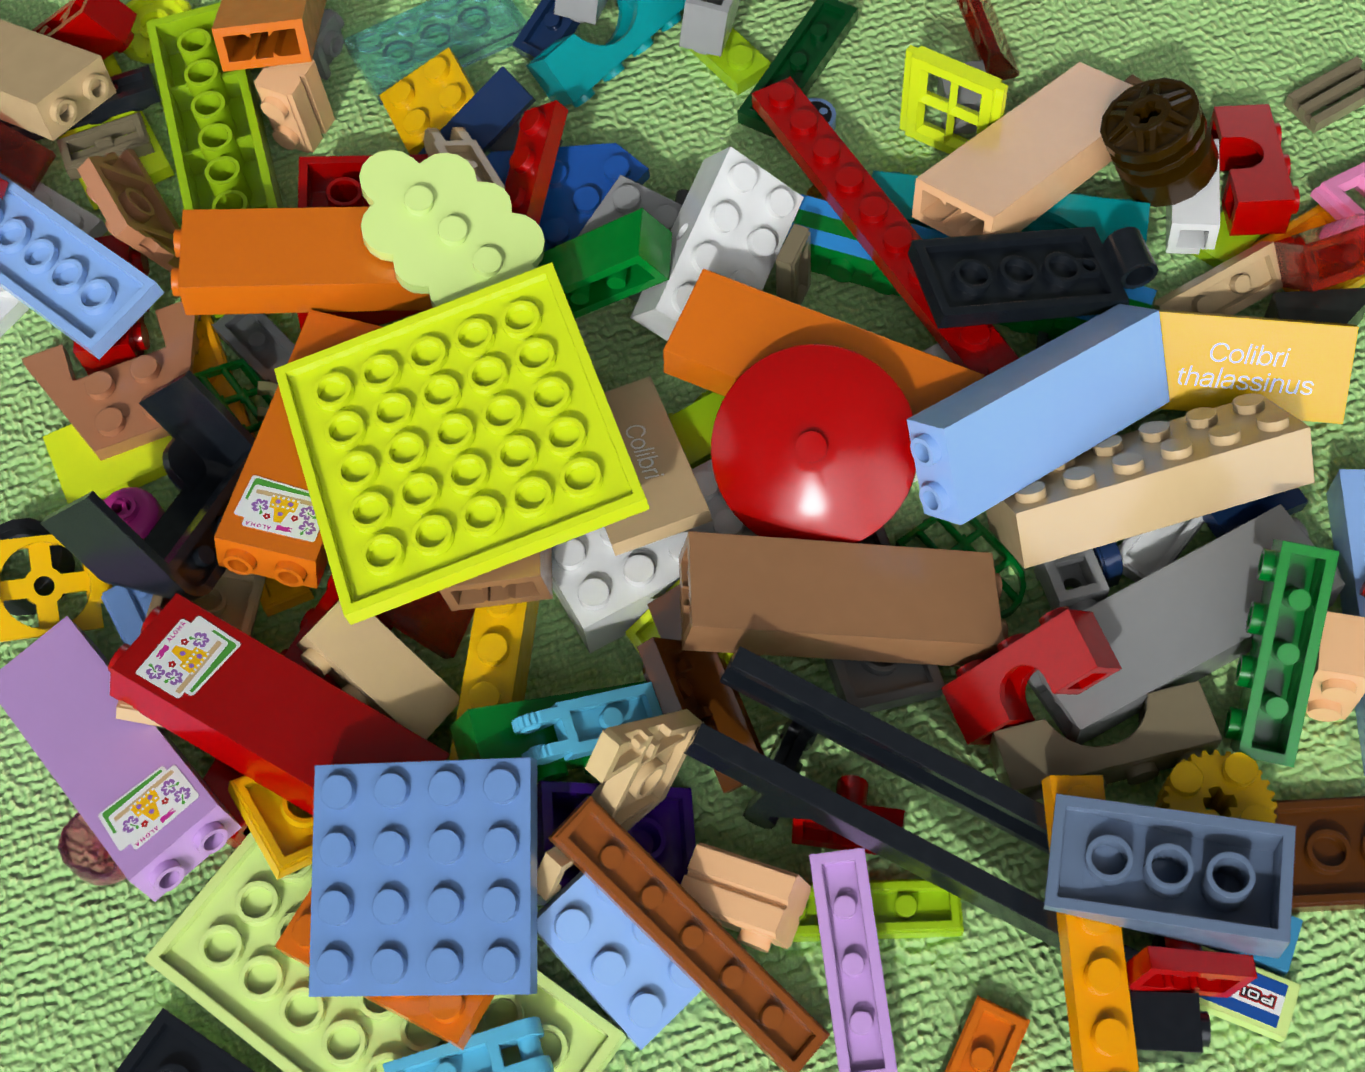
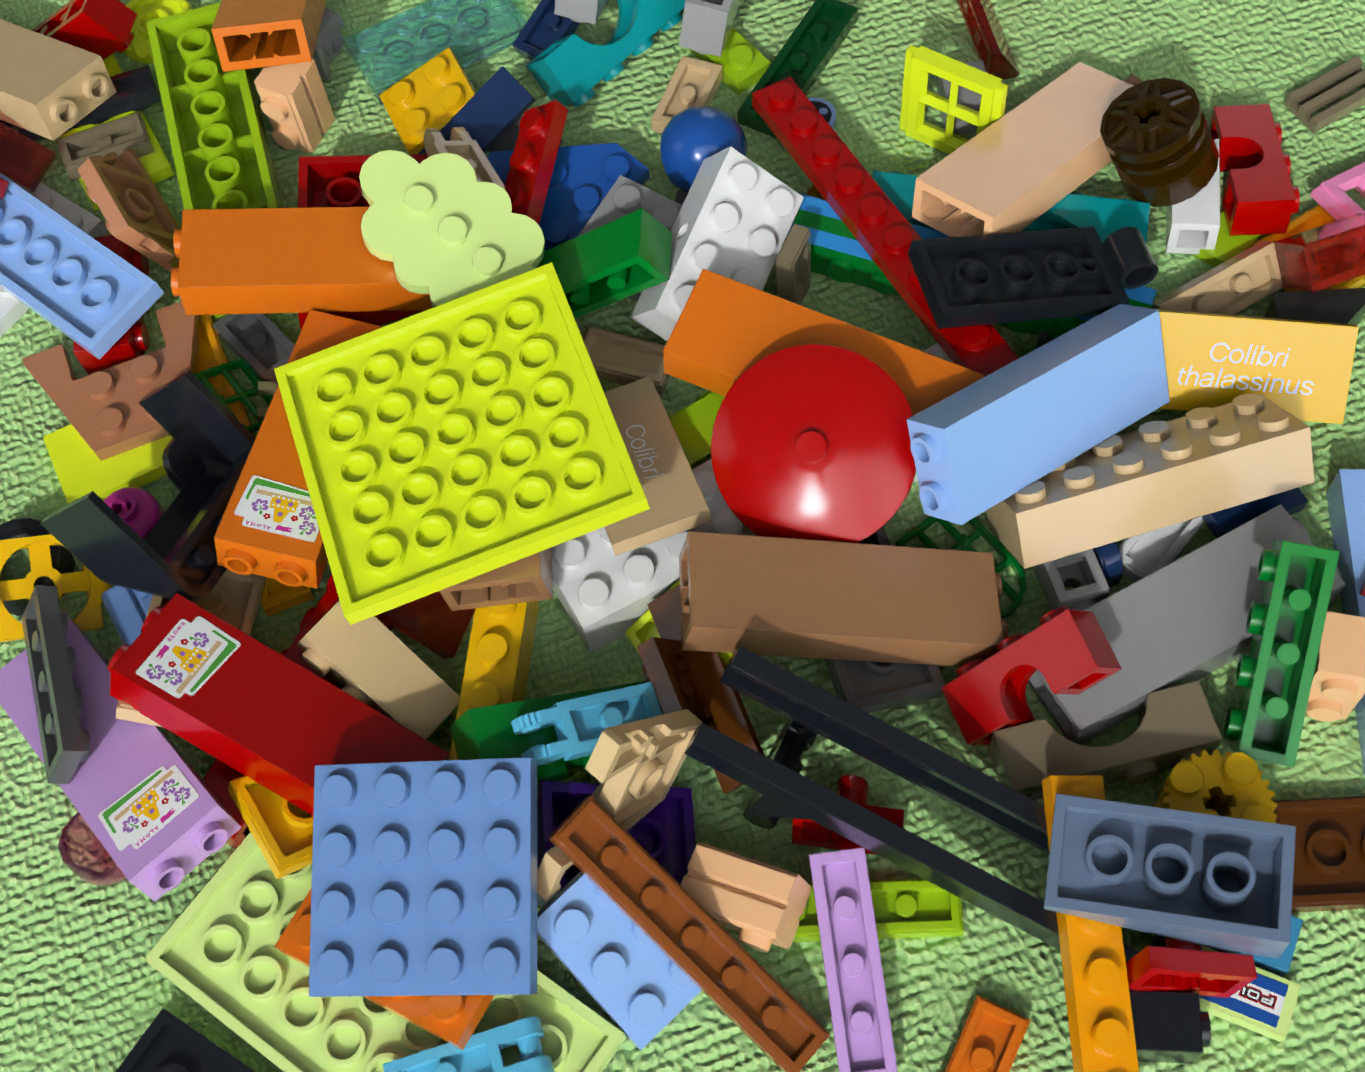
(53, 687): none -> dark grey plate
(625, 358): none -> tan tile
(691, 85): none -> tan plate
(694, 137): none -> blue helmet

